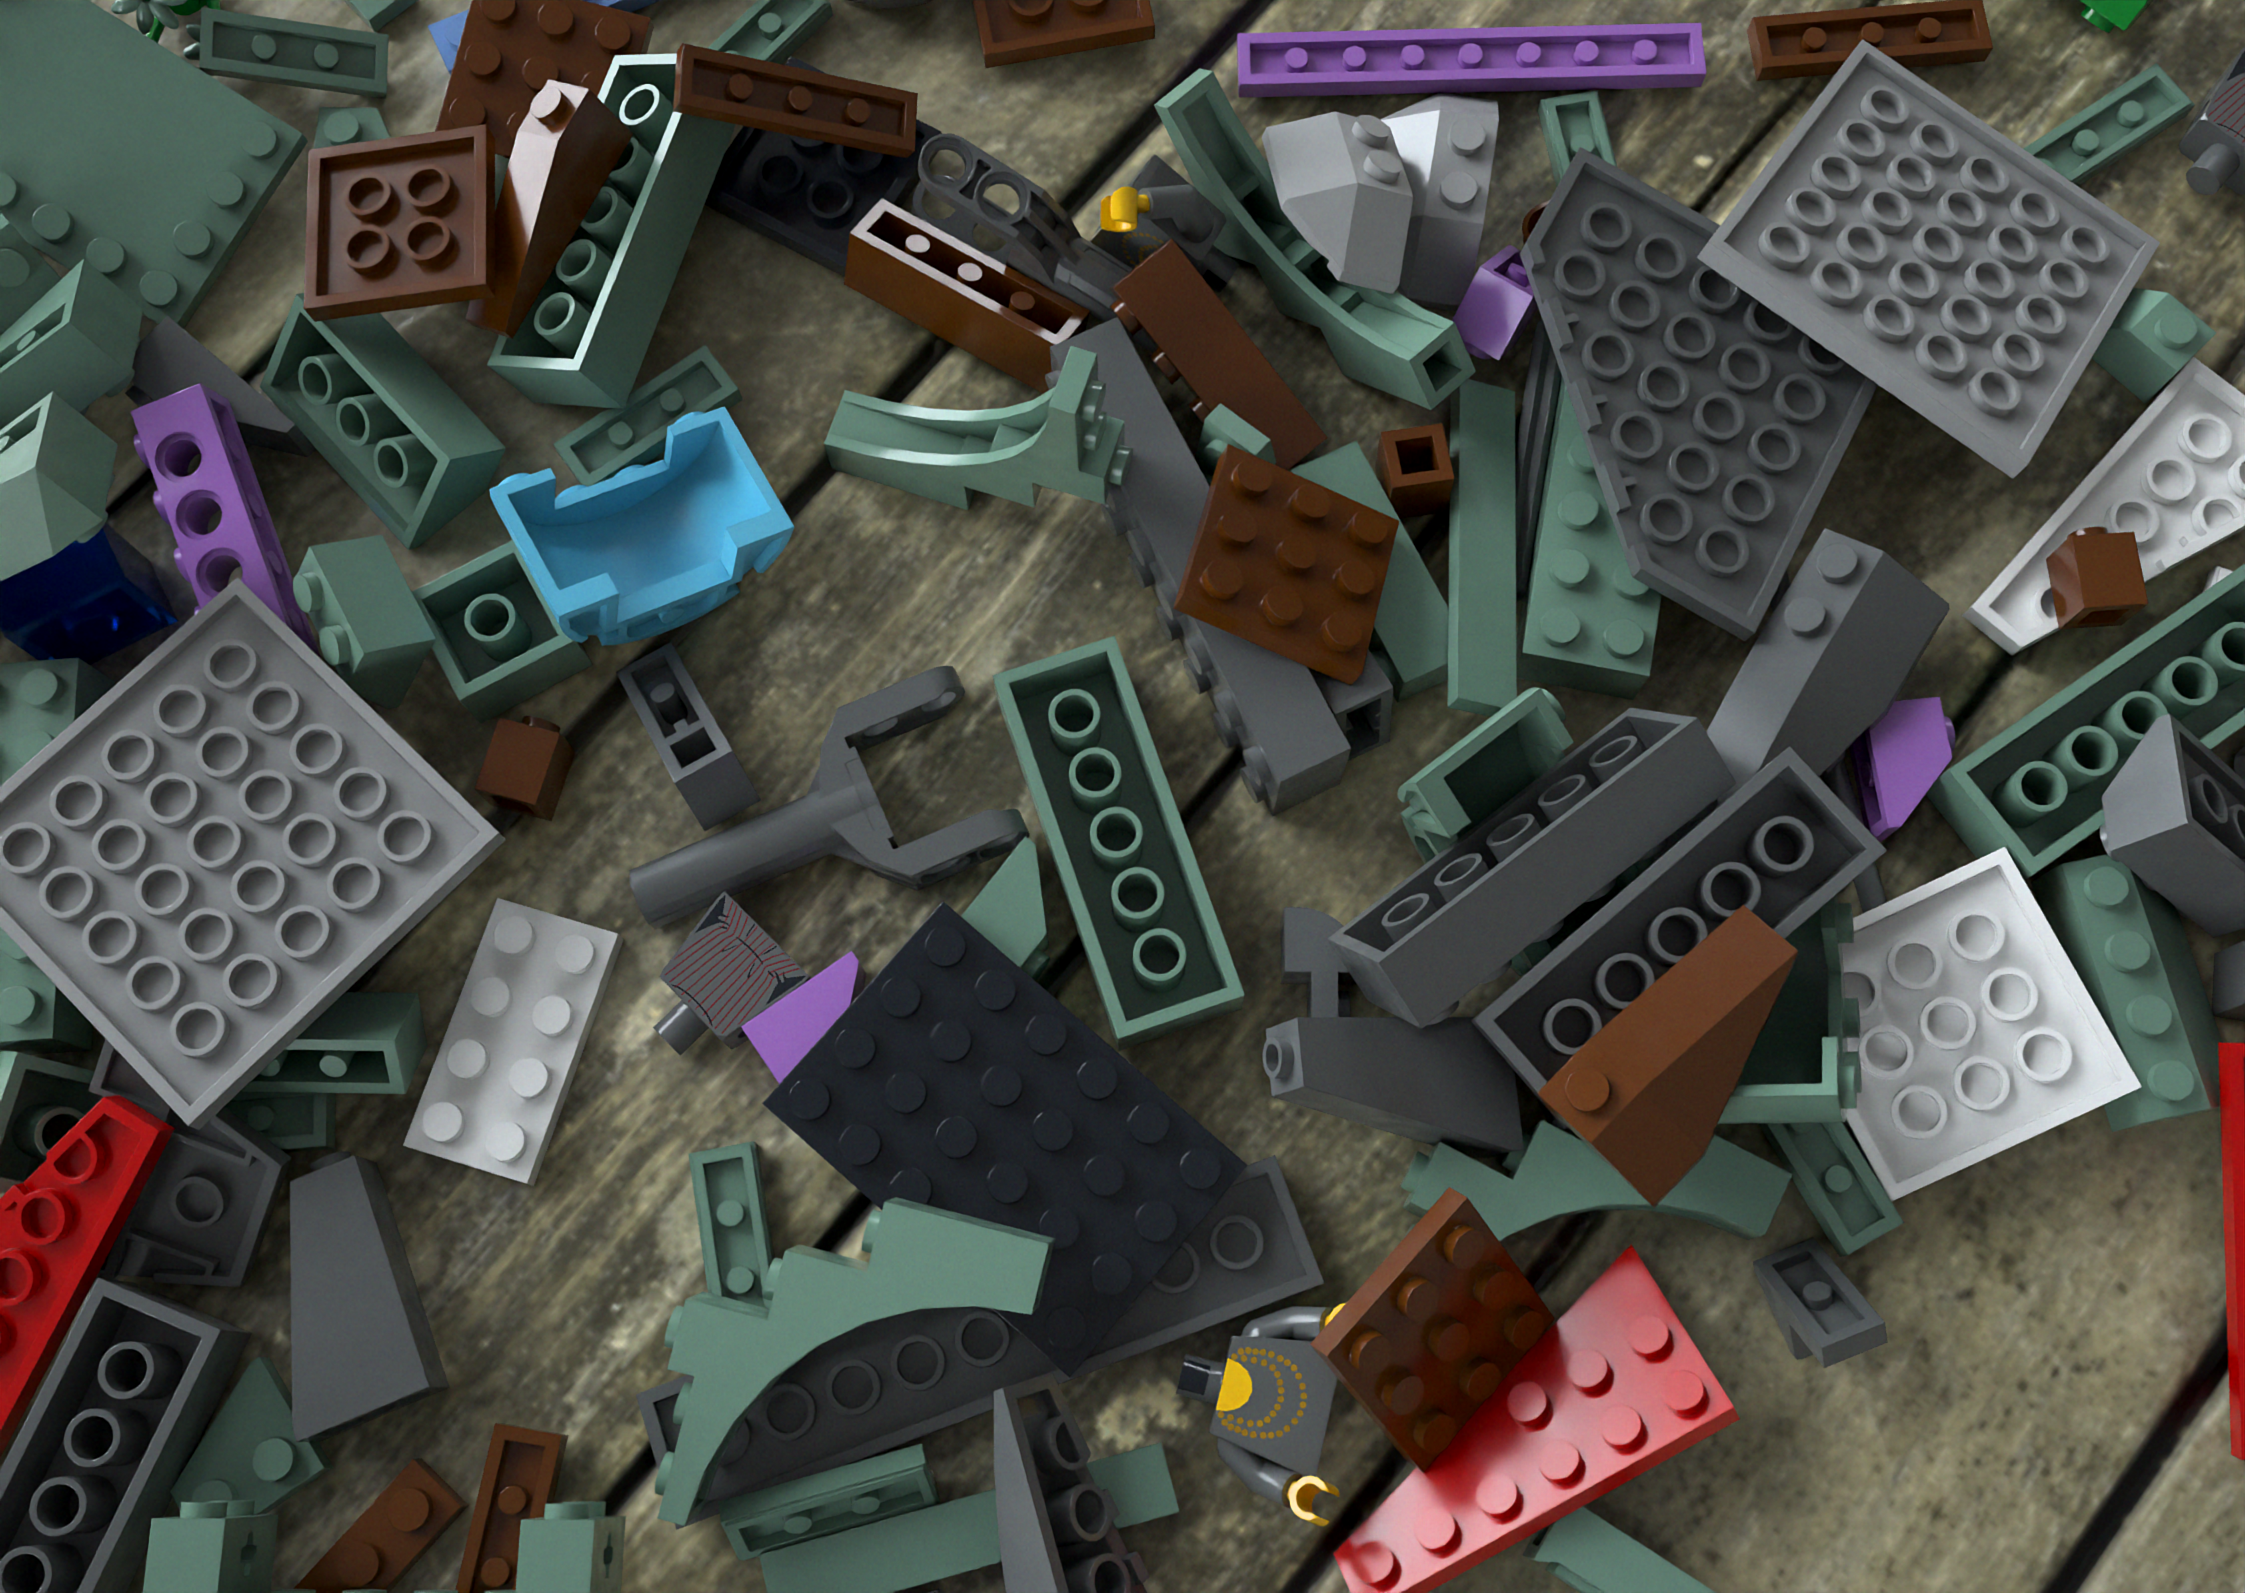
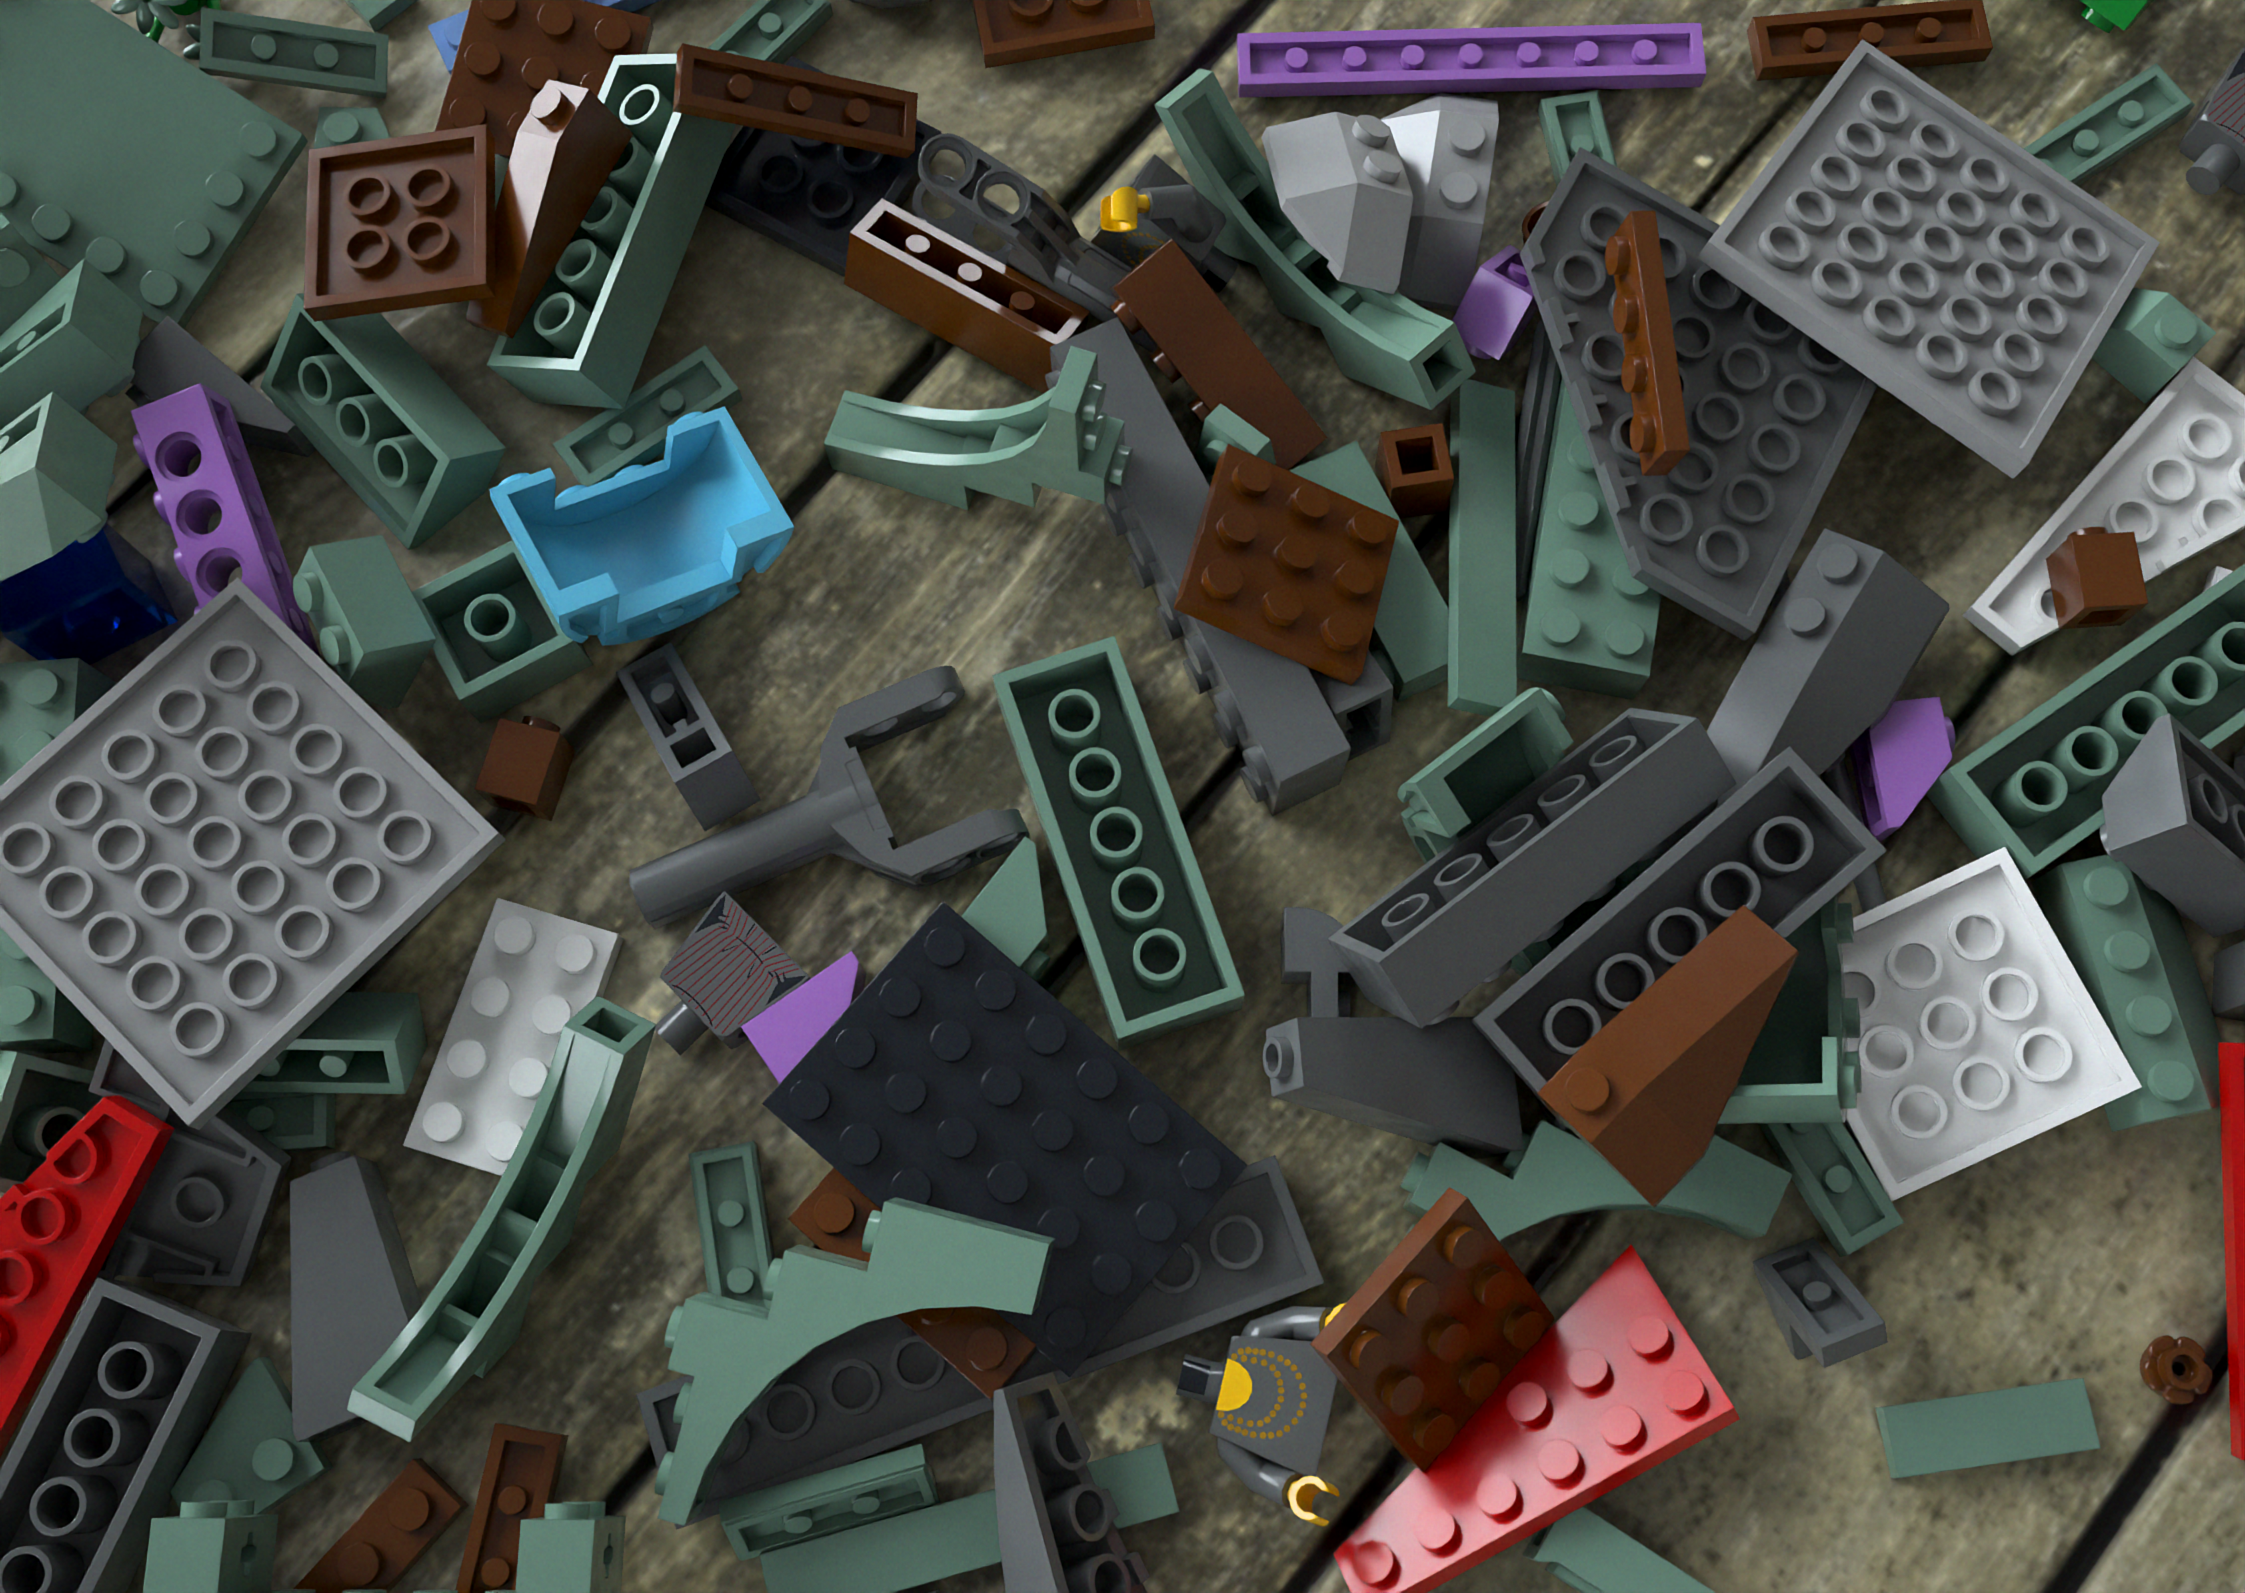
(523, 1228): none -> sand green arch
(968, 1338): none -> reddish brown plate
(1650, 358): none -> reddish brown plate
(1987, 1428): none -> sand green tile
(2158, 1374): none -> reddish brown plate

